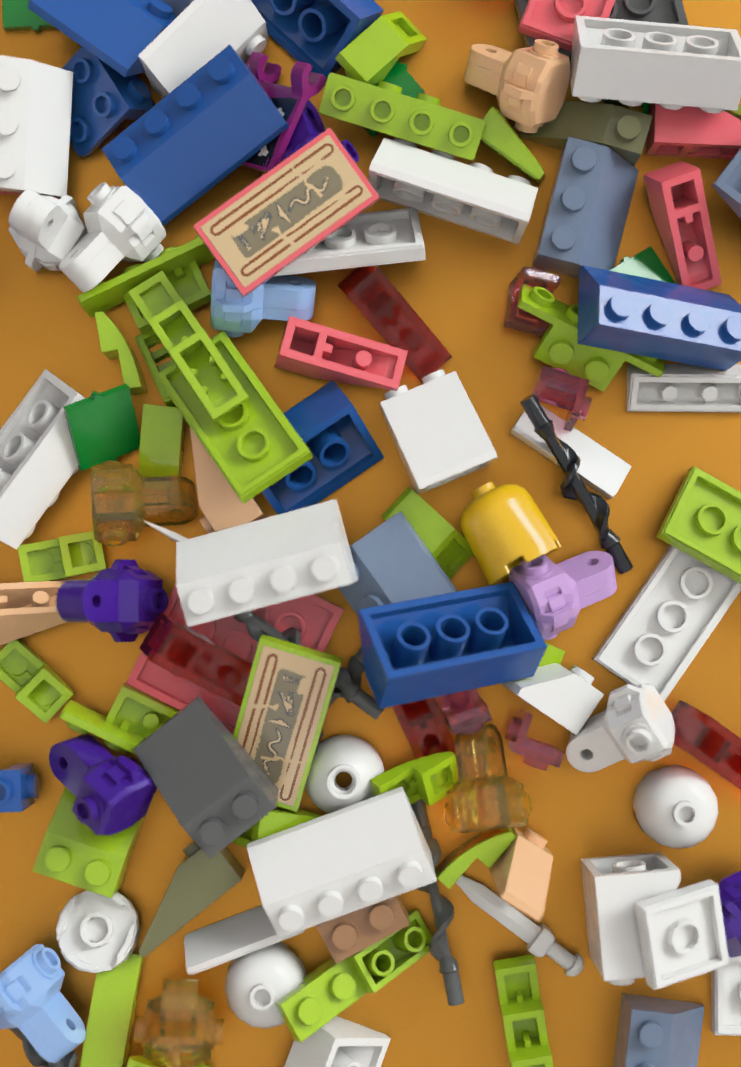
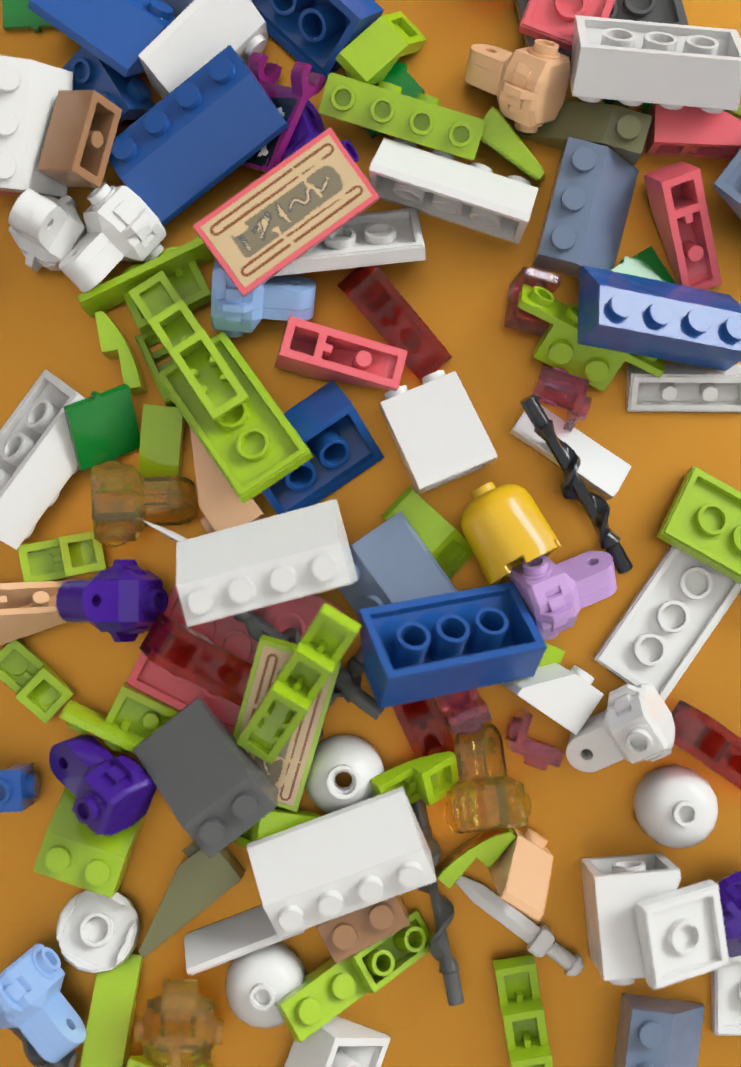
(79, 138): none -> medium nougat brick
(298, 683): none -> lime slope

